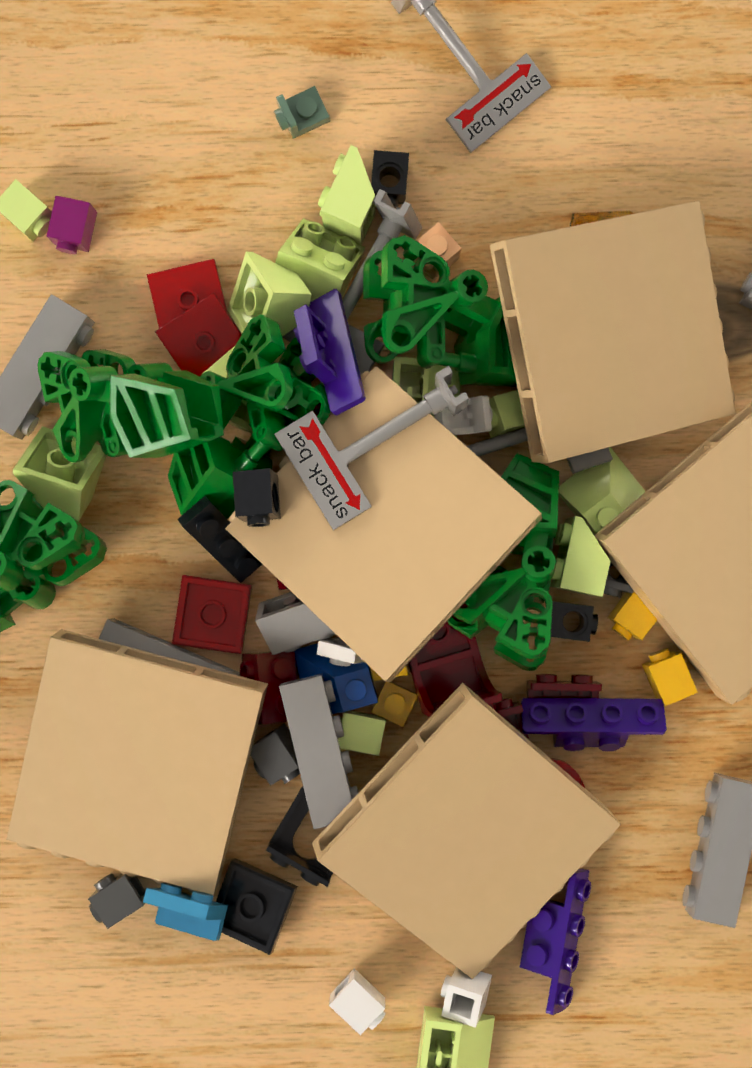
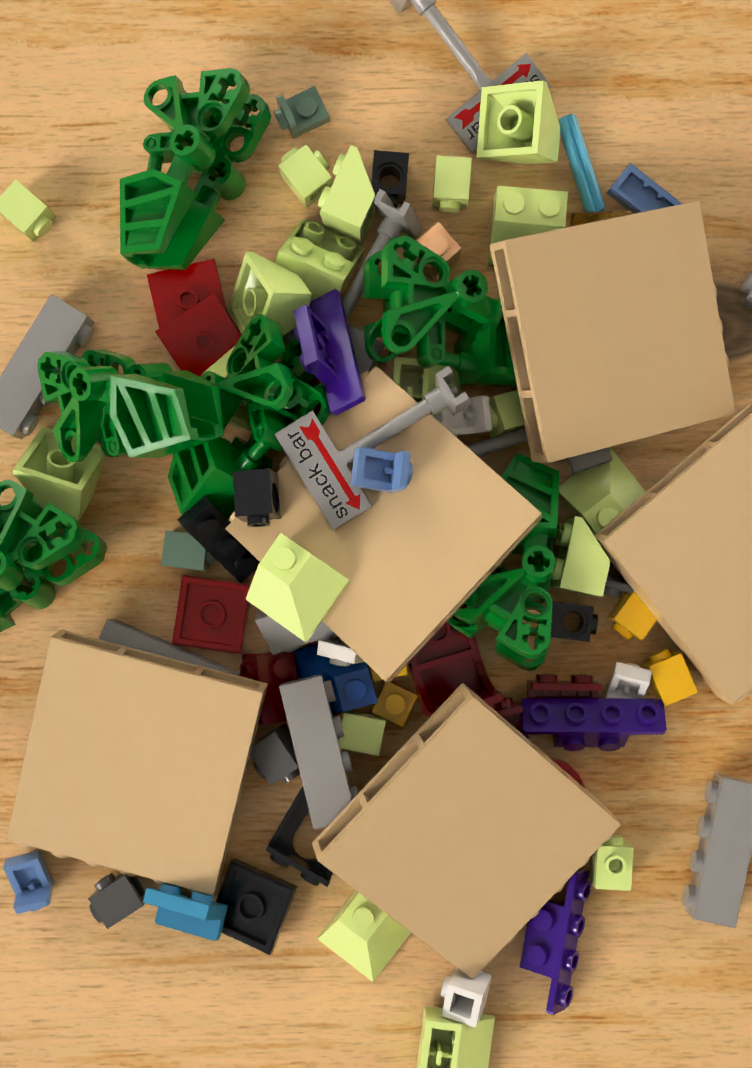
(29, 881): none -> medium blue bracket
(71, 225): magenta brick -> none
(159, 214): none -> green piece
(185, 552): none -> sand green brick
(295, 587): none -> yellowish green slope
(305, 173): none -> yellowish green brick
(358, 1002): white brick -> none
(364, 935): none -> yellowish green slope
(381, 470): none -> medium blue bracket
(451, 183): none -> yellowish green brick
(518, 124): none -> yellowish green slope
(526, 212): none -> yellowish green slope
(580, 164): none -> medium azure axle
(612, 865): none -> yellowish green brick
(628, 681): none -> white bracket
(639, 192): none -> medium blue plate

